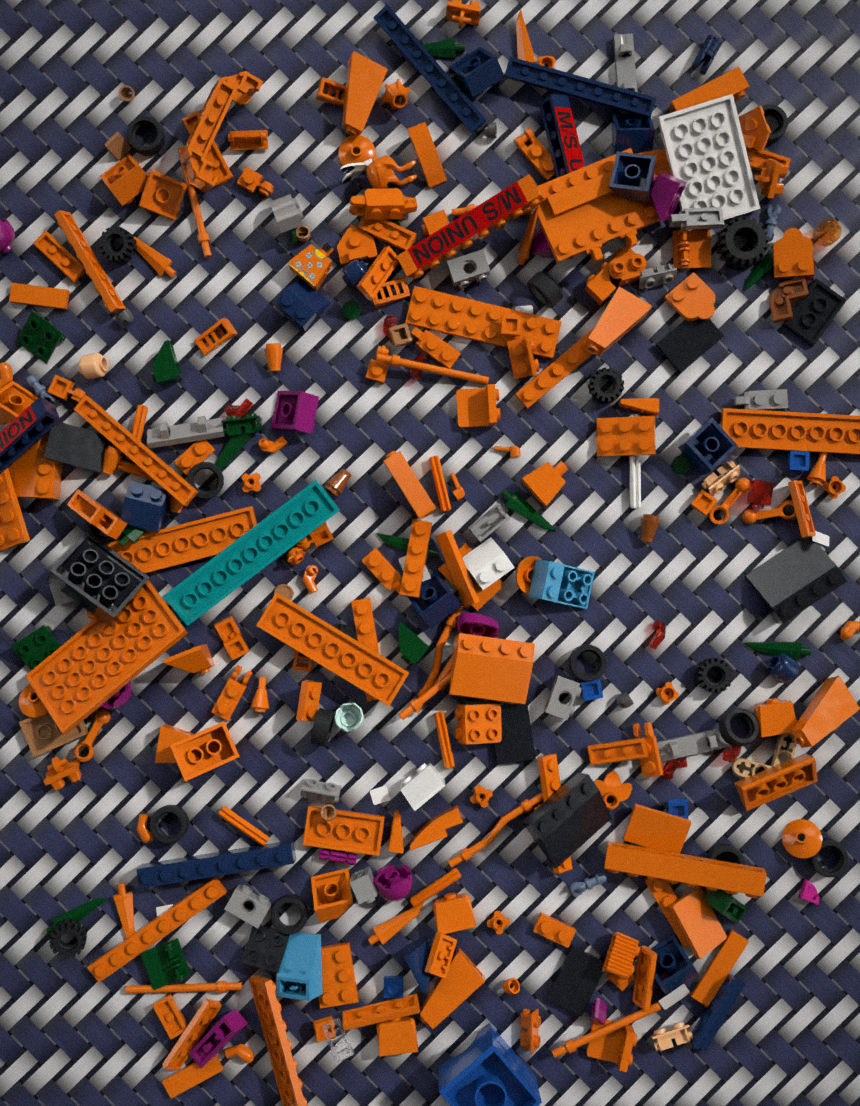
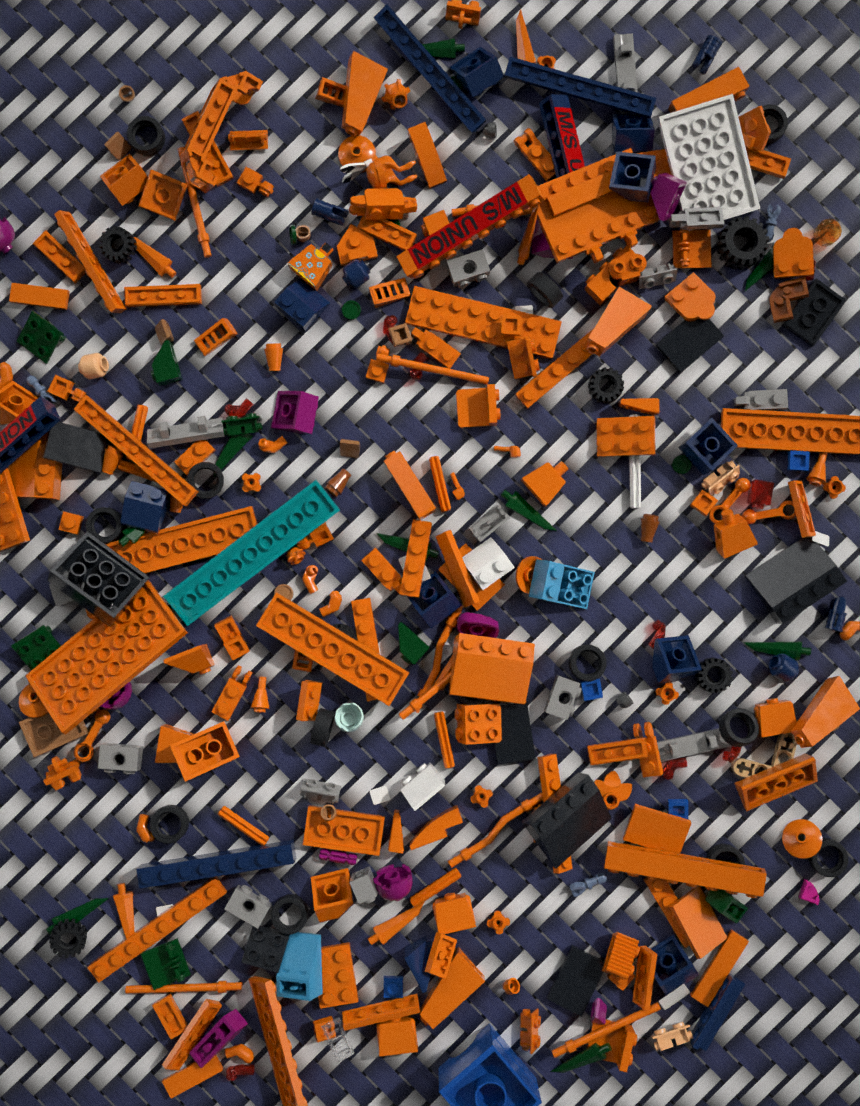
(71, 523): none -> orange plate
(97, 514): orange slope -> none
(125, 317): dark grey hinge -> none
(131, 753): none -> light grey brick
(163, 295): none -> orange tile
(163, 331): none -> medium nougat slope
(243, 1069): none -> clear red arm
(287, 213): light grey brick -> none
(329, 212): none -> dark blue hinge
(334, 604): none -> orange arm
(349, 448): none -> medium nougat slope
(378, 273): orange plate -> none
(554, 929): orange plate -> none
(589, 1055): none -> dark green bar
(674, 659): none -> dark blue slope
(732, 534): none -> orange torso
(769, 178): orange hips -> none
(838, 609): none -> dark blue hinge

